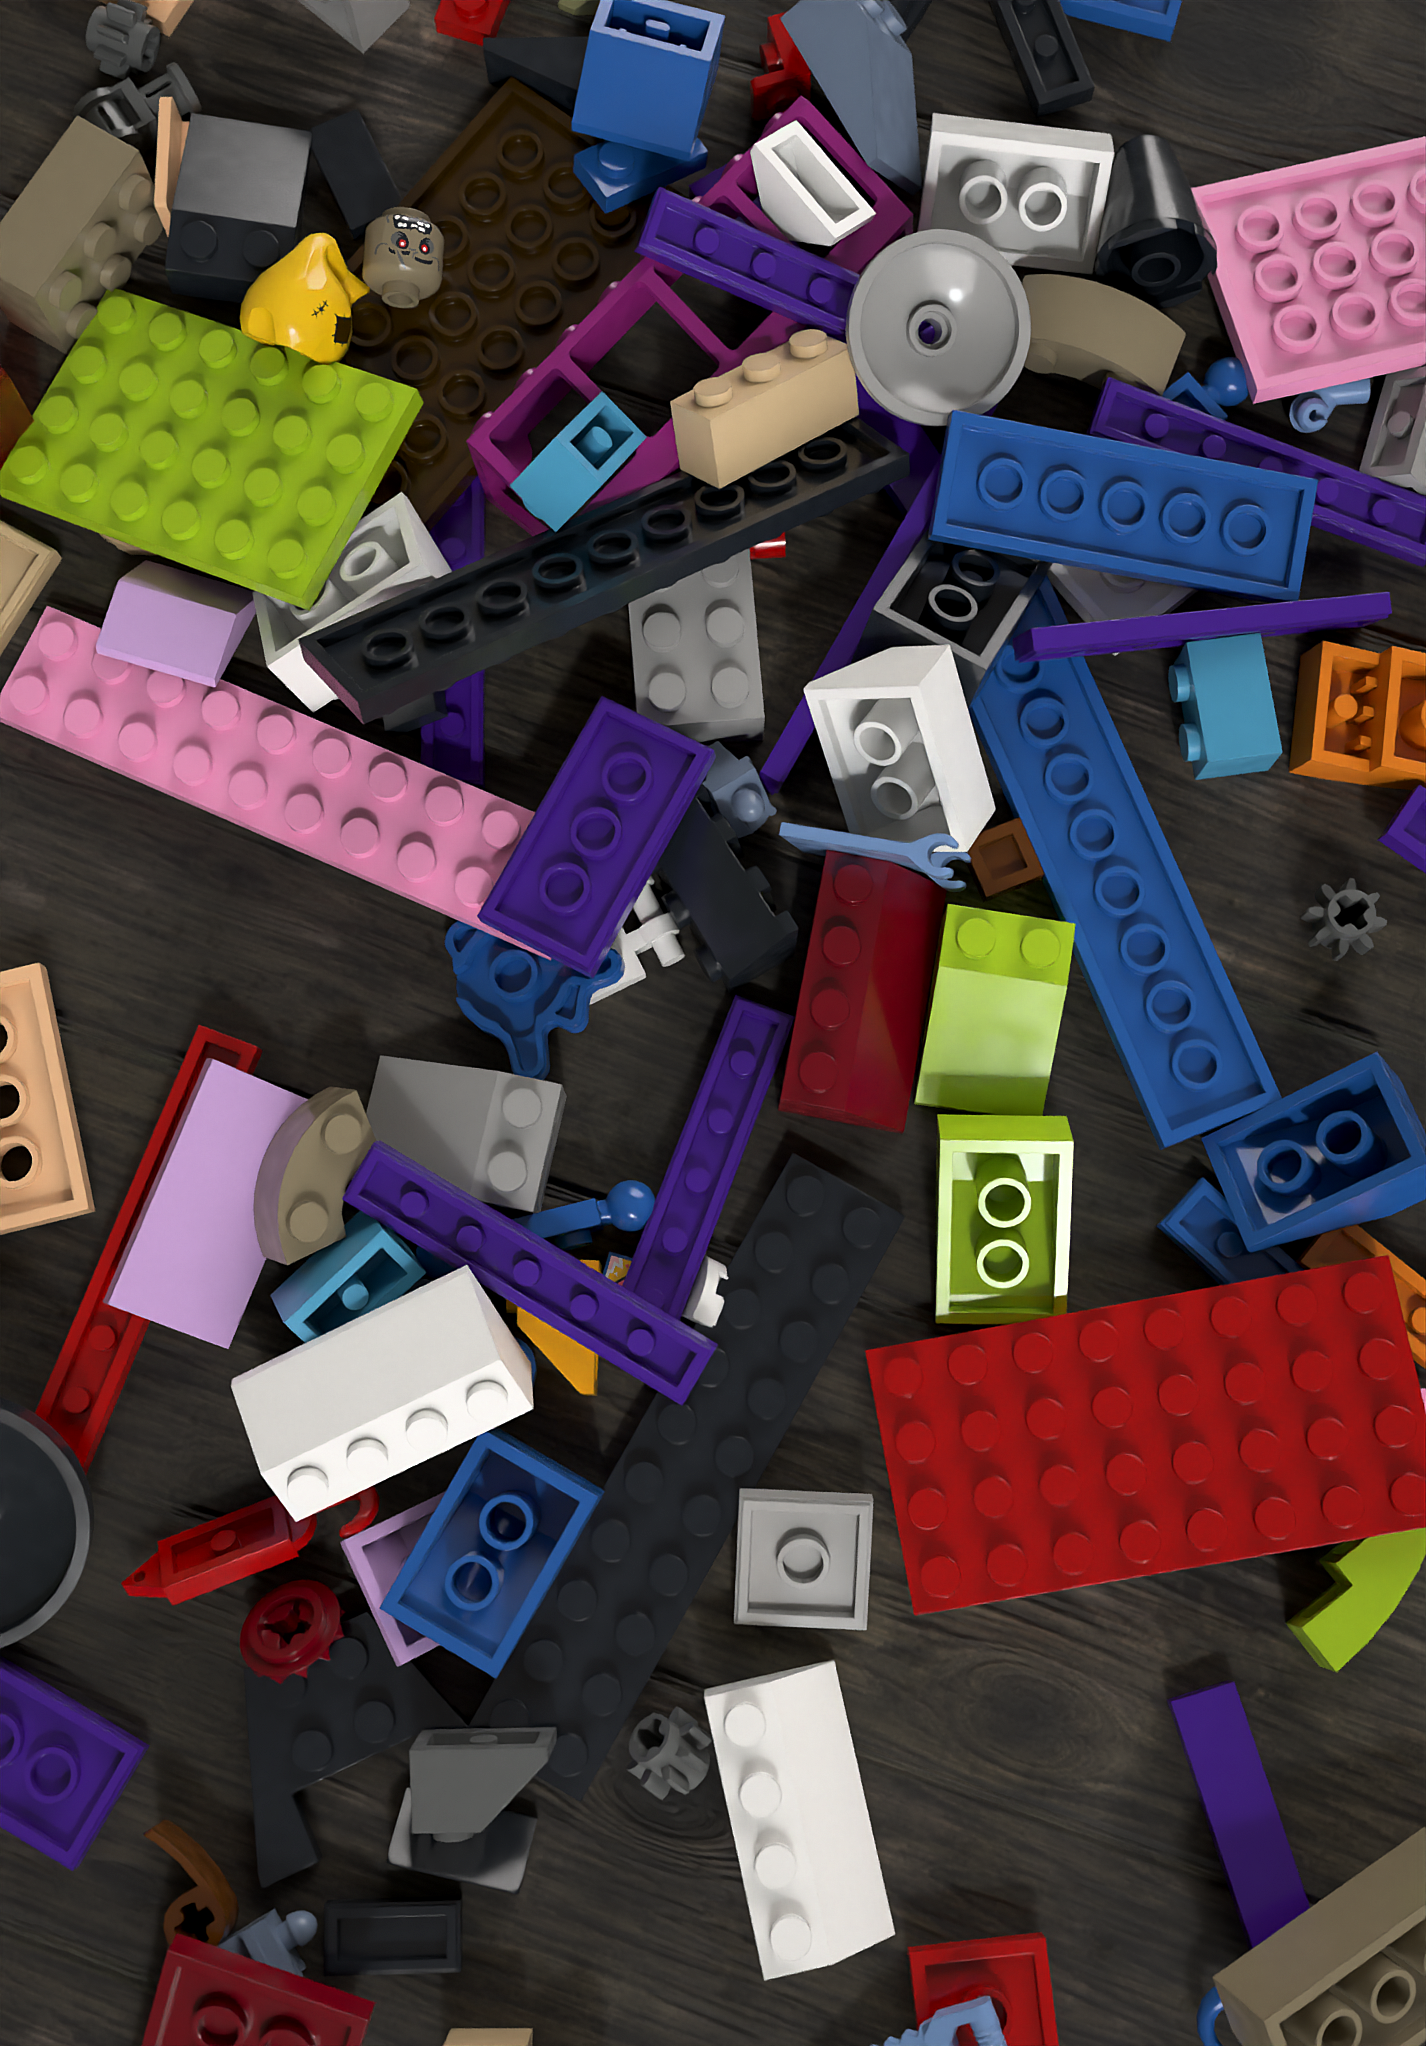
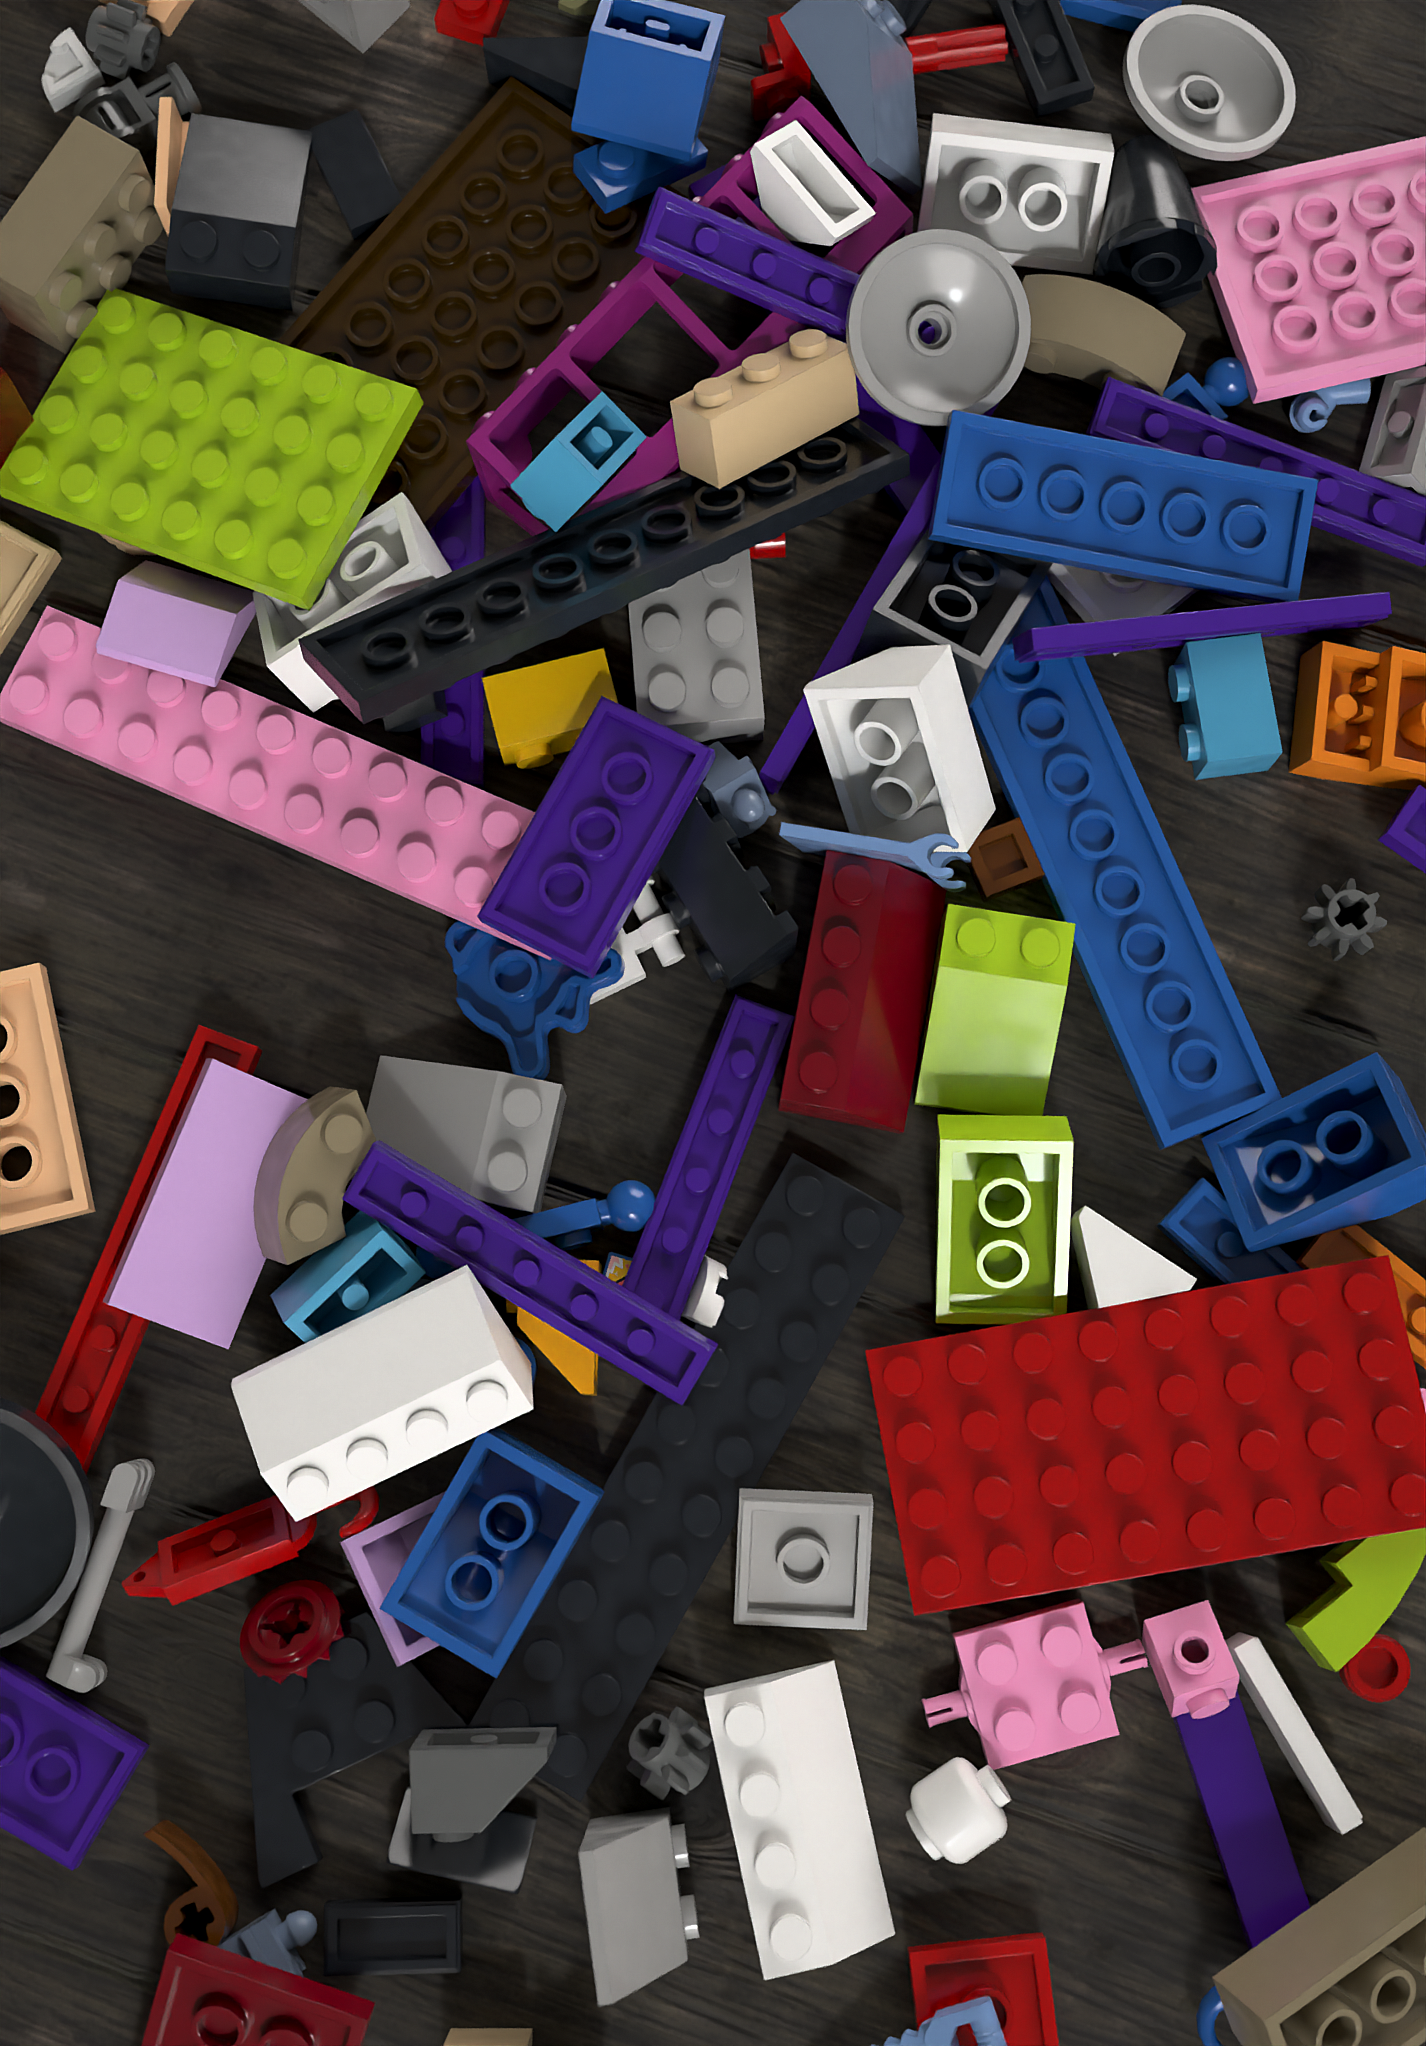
(69, 71): none -> white tile
(123, 1495): none -> light grey hinge
(304, 301): yellow piece -> none
(403, 257): dark tan head -> none
(546, 706): none -> yellow brick
(635, 1900): none -> light grey slope
(957, 48): none -> red piece
(958, 1810): none -> white head
(1035, 1684): none -> bright pink plate
(1118, 1266): none -> white slope
(1191, 1661): none -> bright pink brick
(1208, 83): none -> light grey dish
(1293, 1734): none -> white tile
(1377, 1670): none -> red tile

